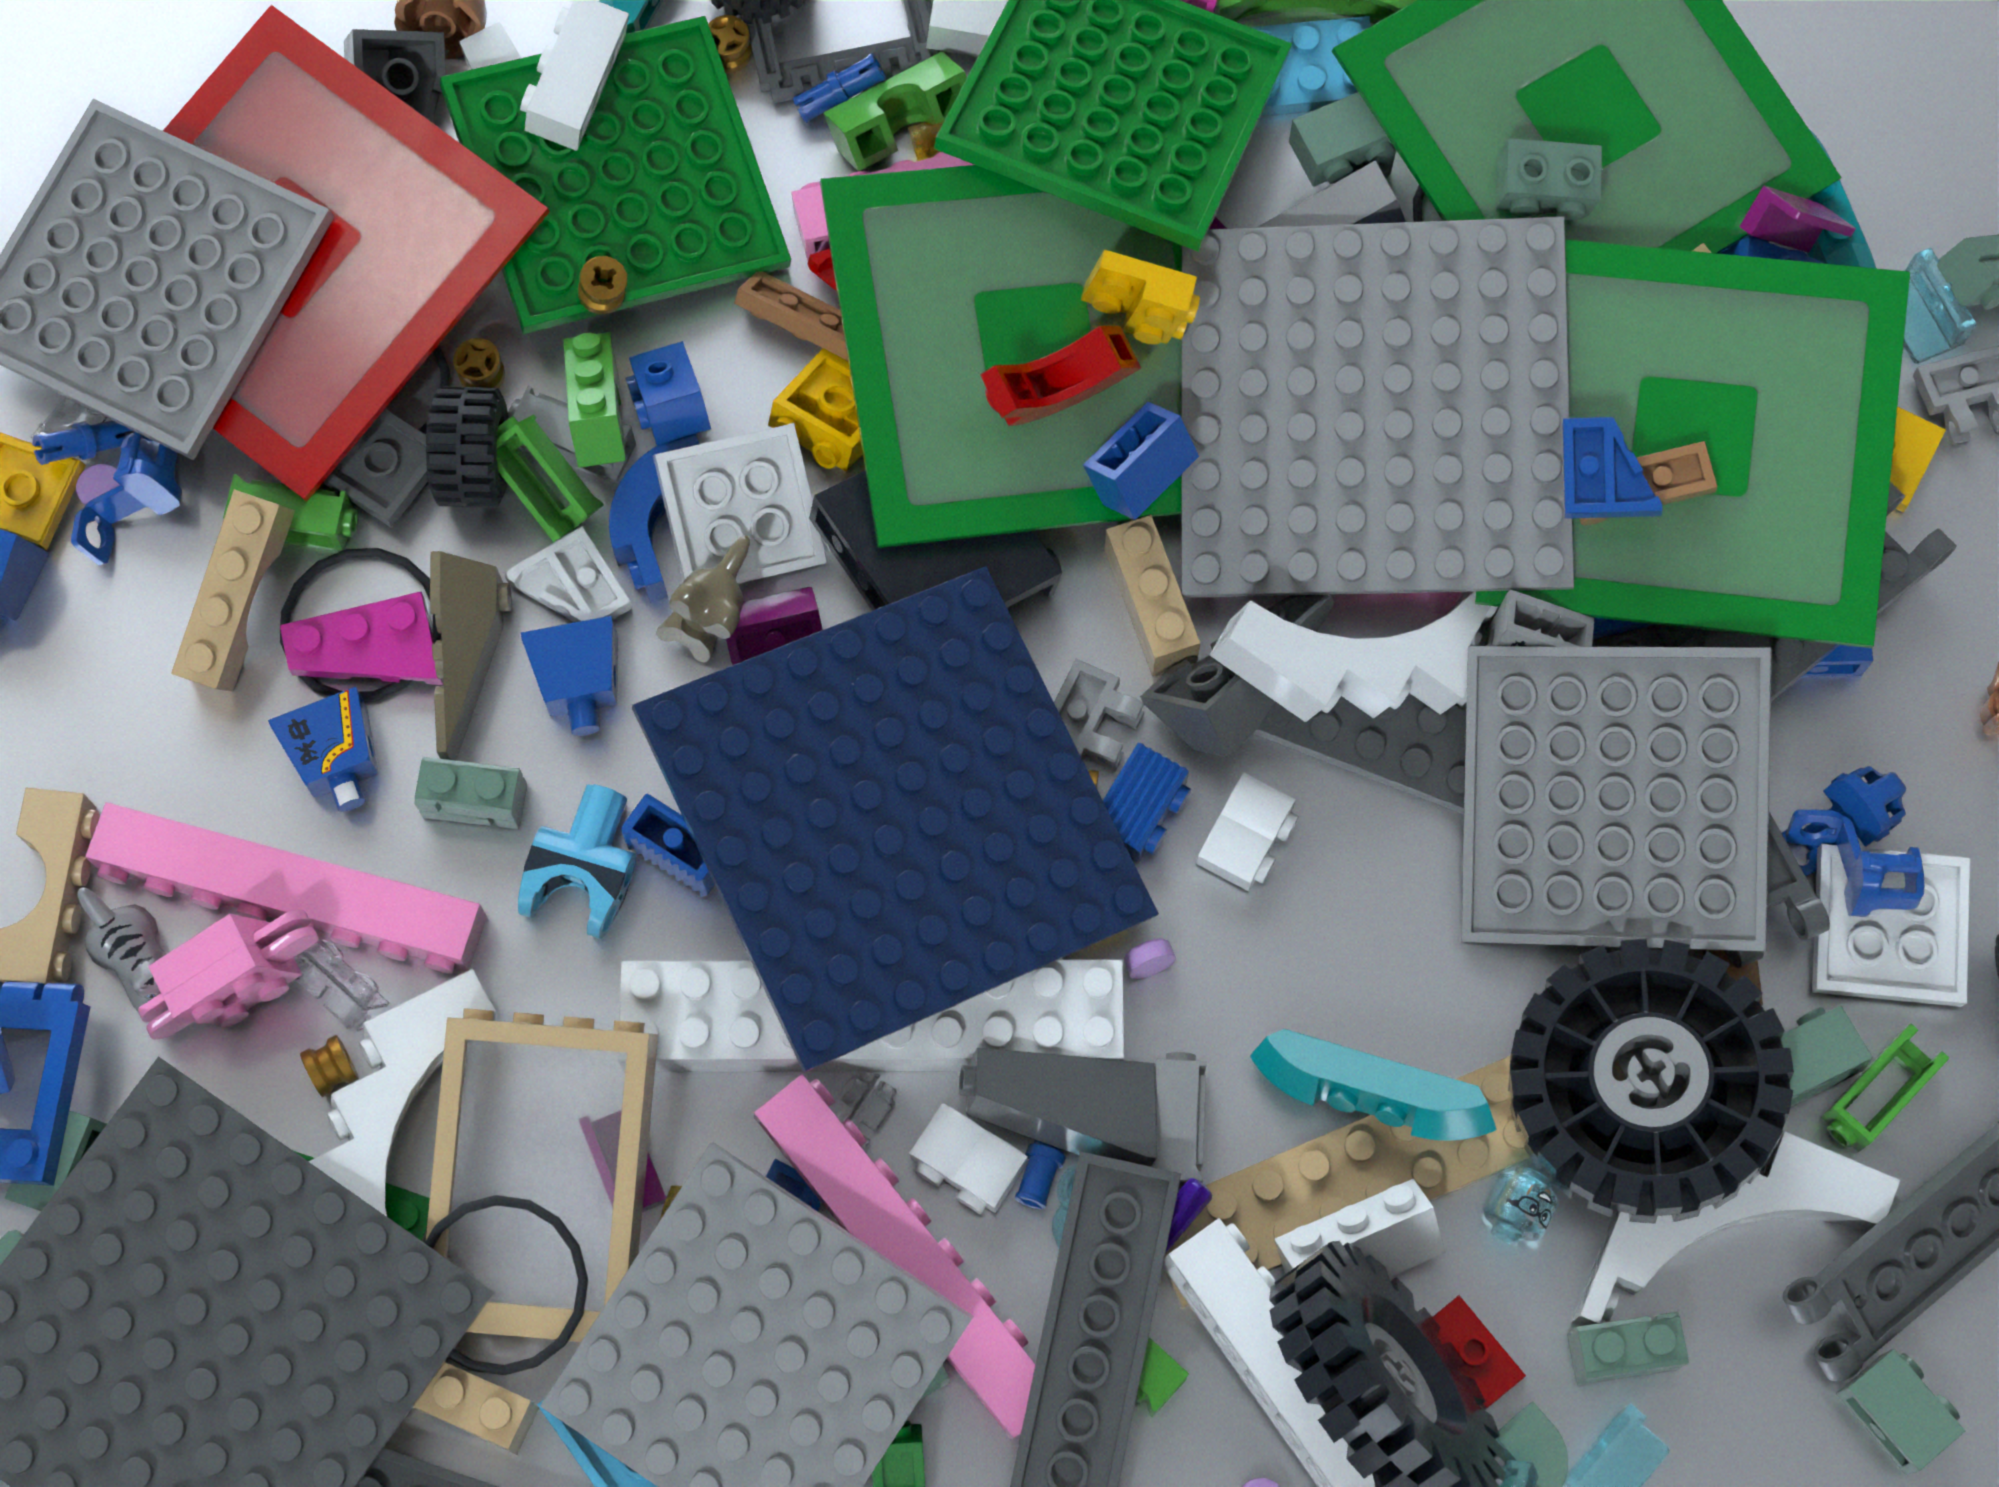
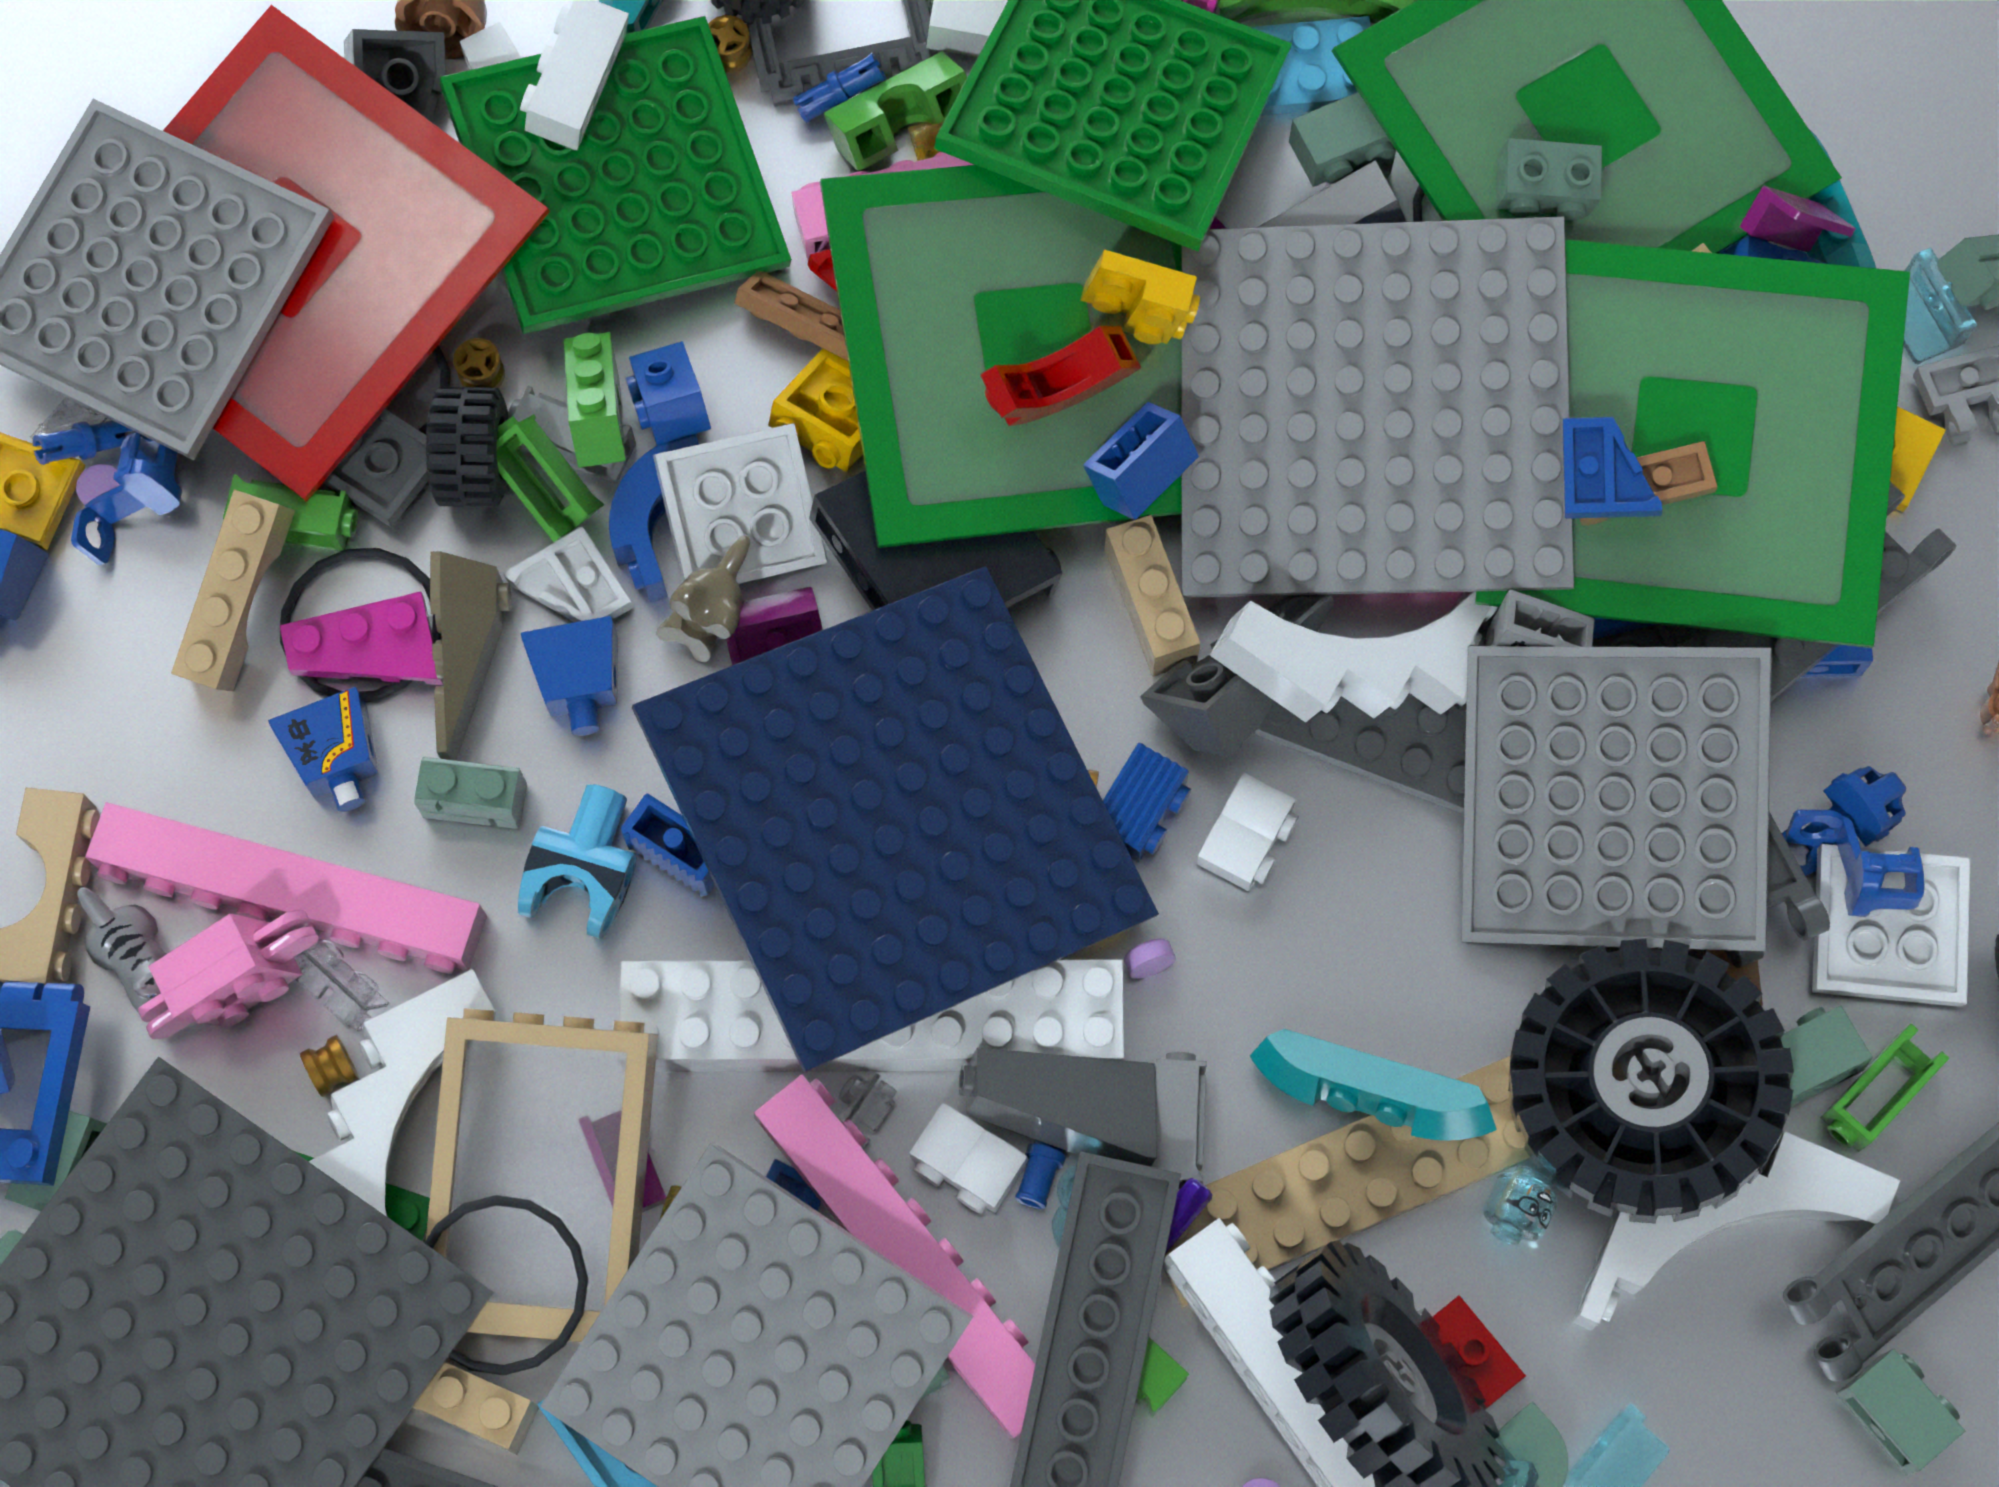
(602, 296): pearl gold wheel -> none
(1082, 705): light grey plate -> none
(1391, 1226): white brick -> none
(1627, 1348): sand green brick -> none

